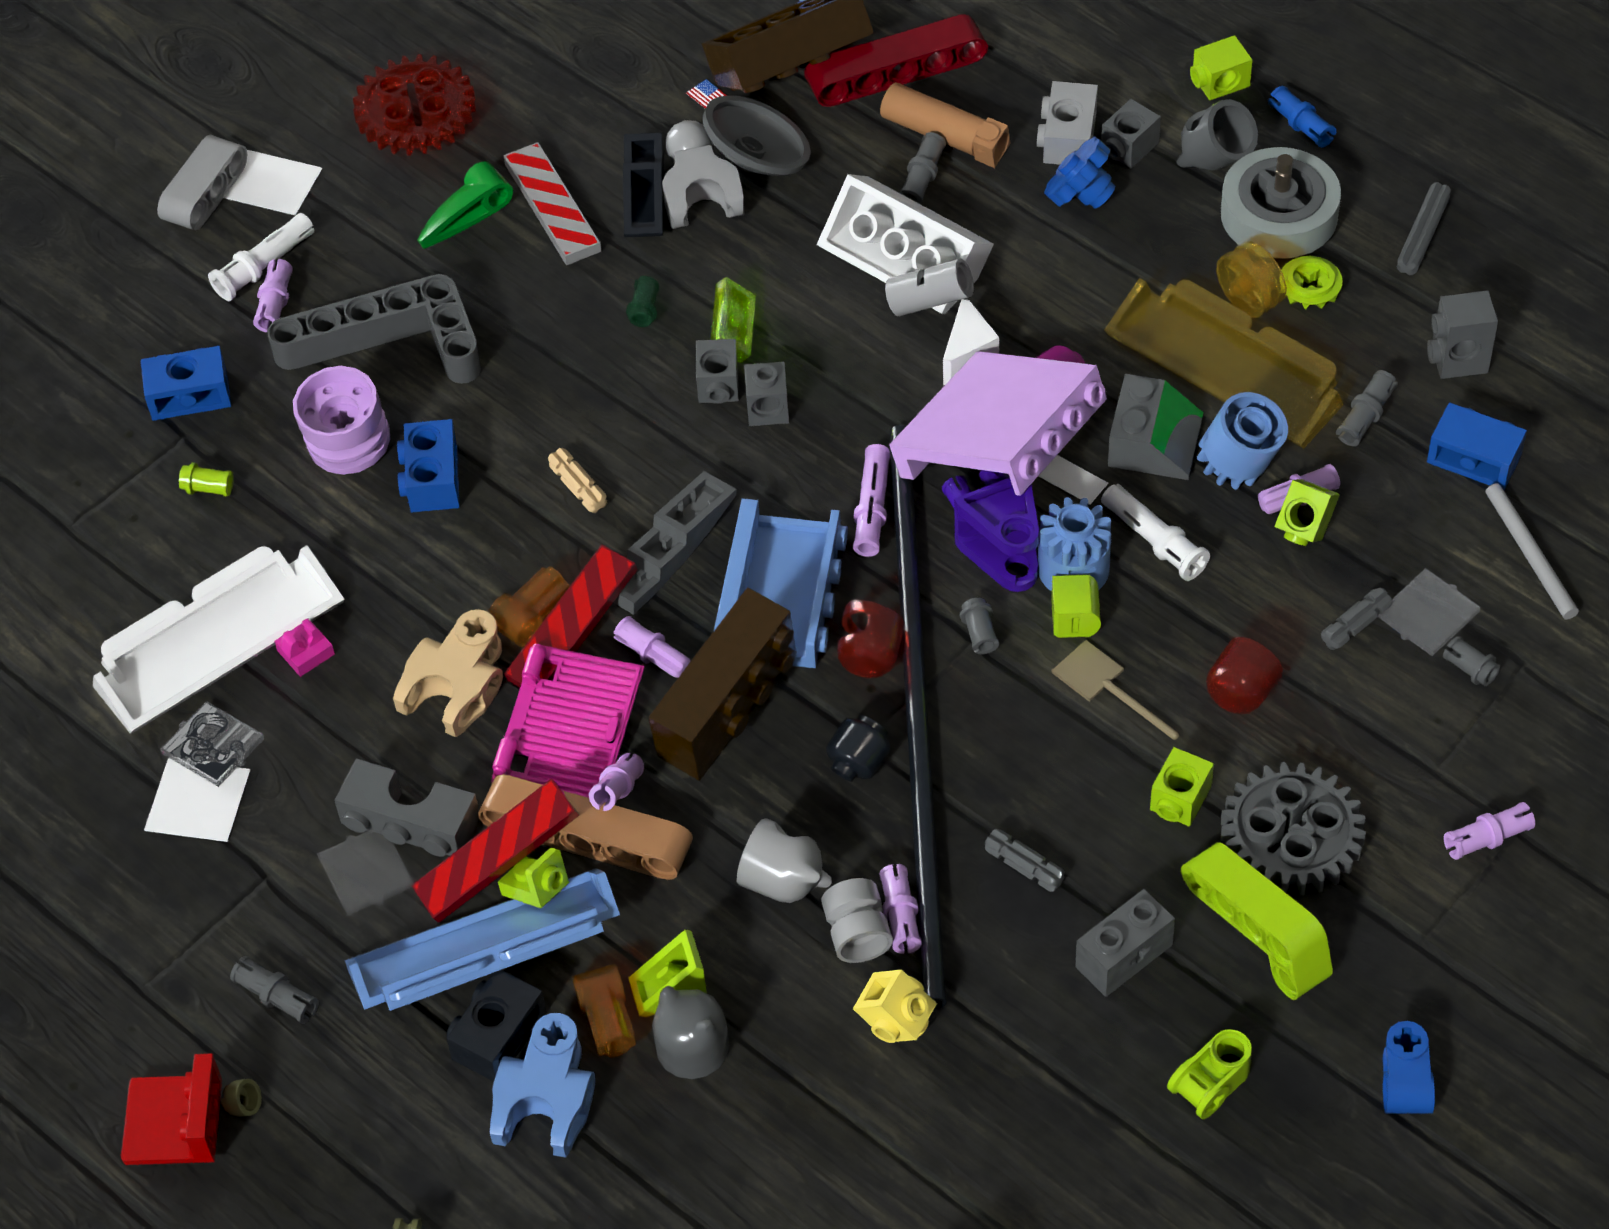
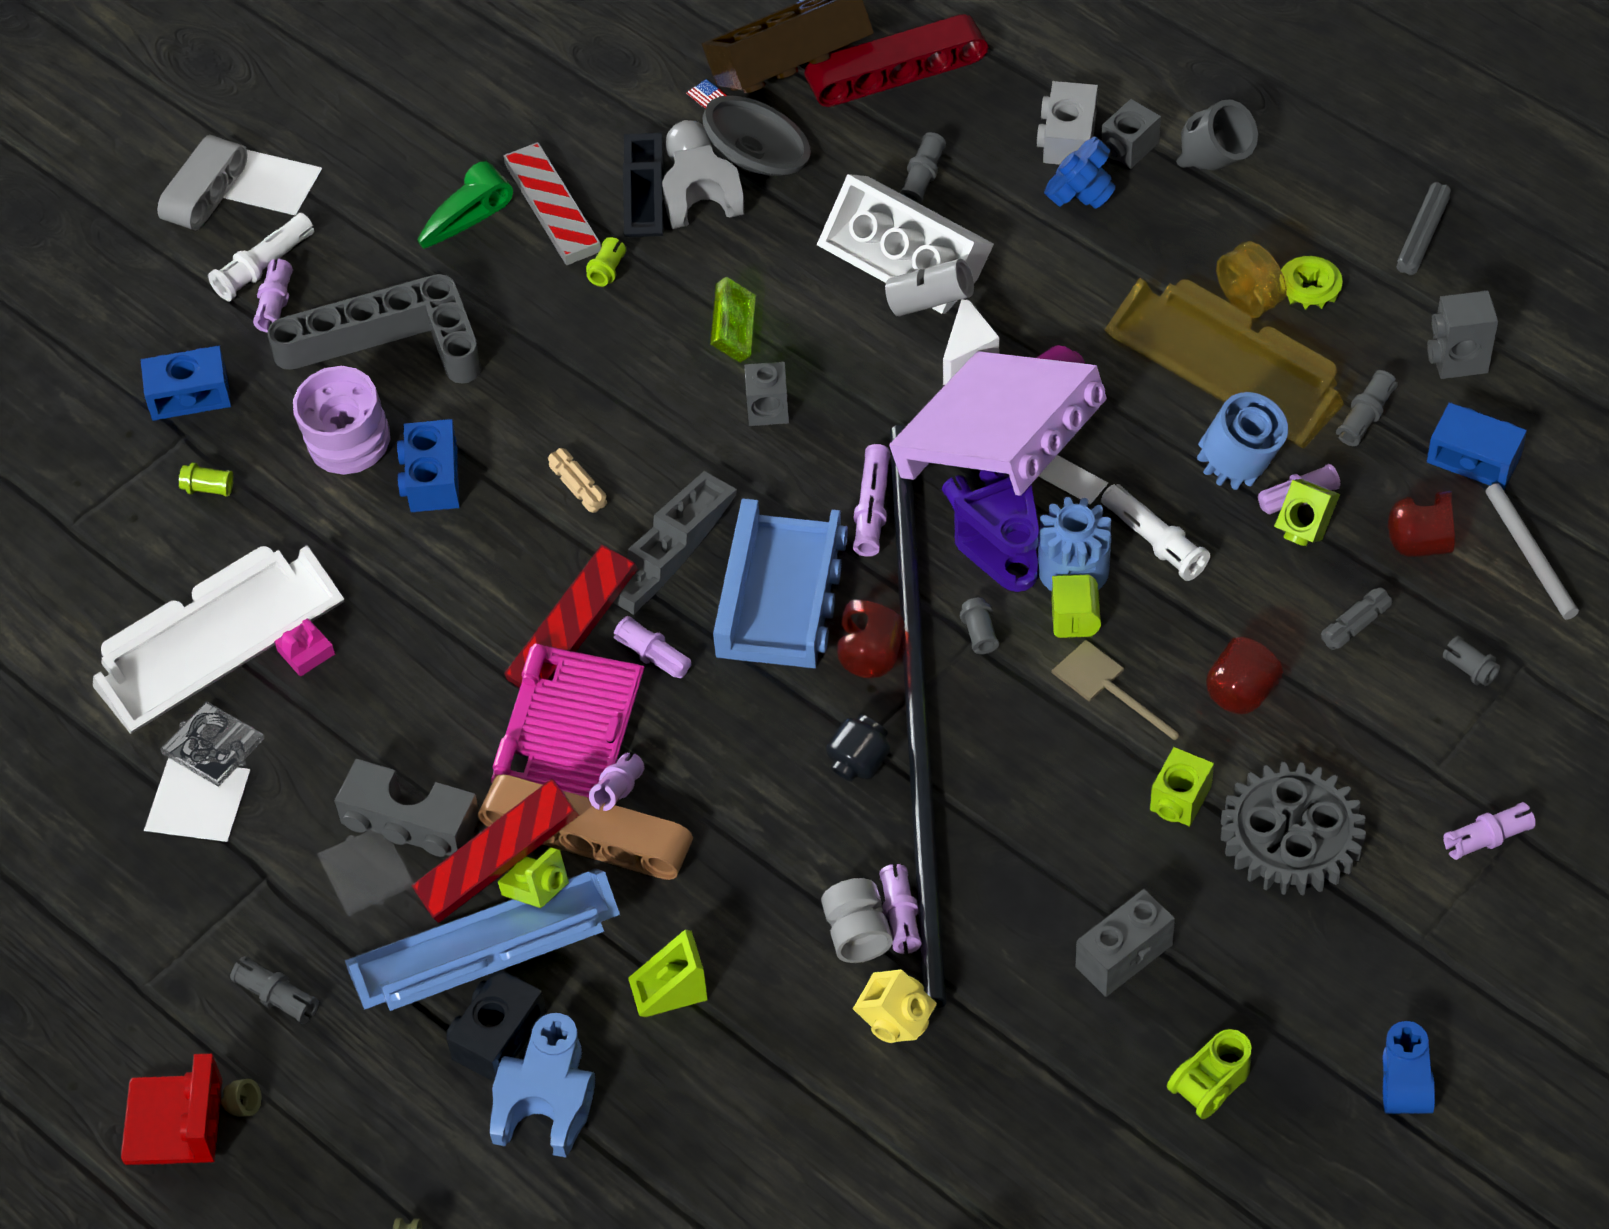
(386, 111): clear red gear -> none
(455, 669): tan piece -> none
(524, 612): clear orange piece -> none
(602, 268): none -> lime pin
(603, 1000): clear orange piece -> none
(642, 308): clear green pin -> none
(690, 1033): dark grey piece -> none
(717, 371): dark grey brick -> none
(723, 684): dark brown brick -> none
(781, 864): light grey piece -> none
(962, 130): medium nougat piece -> none
(1024, 860): dark grey axle -> none
(1154, 429): dark grey slope -> none
(1221, 68): lime brick -> none
(1264, 915): lime beam -> none
(1281, 201): wheel -> none
(1302, 116): blue pin -> none
(1422, 529): none -> clear red helmet
(1429, 612): clear piece -> none

